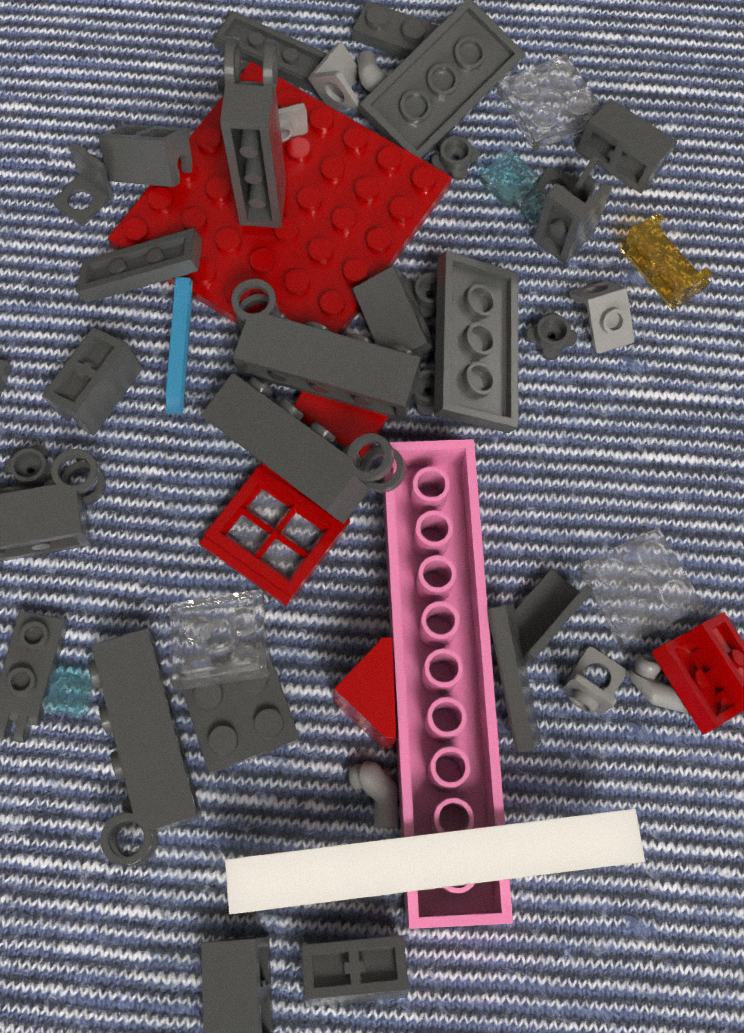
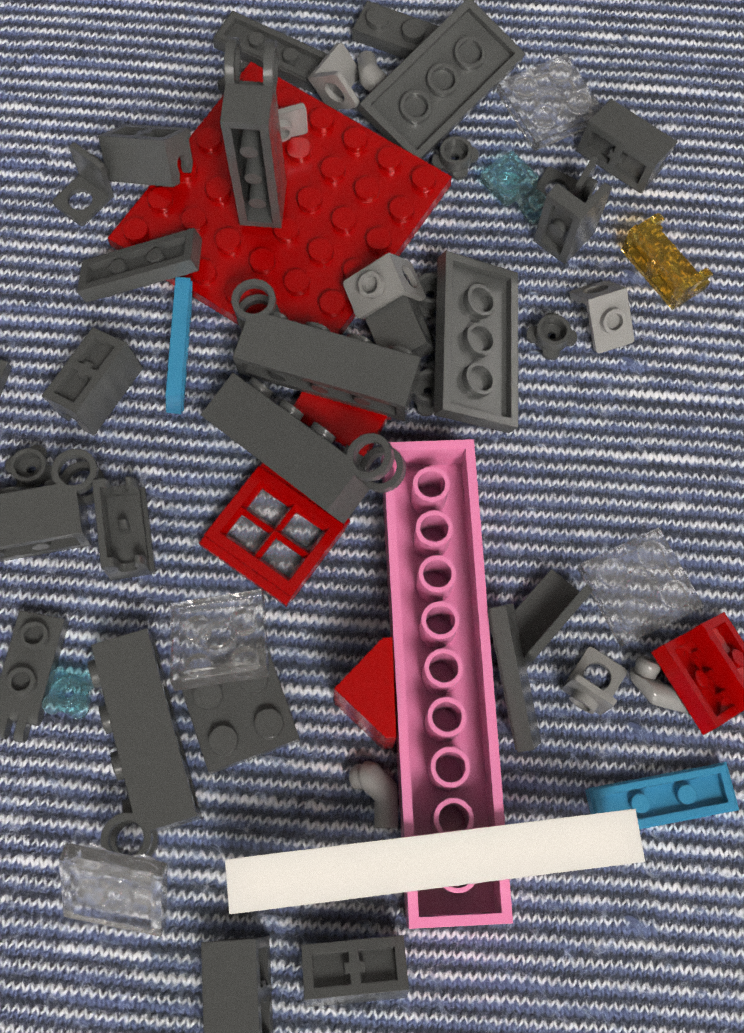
(114, 888): none -> clear plate
(123, 529): none -> dark grey hinge
(381, 284): none -> light grey bracket
(669, 796): none -> dark azure tile

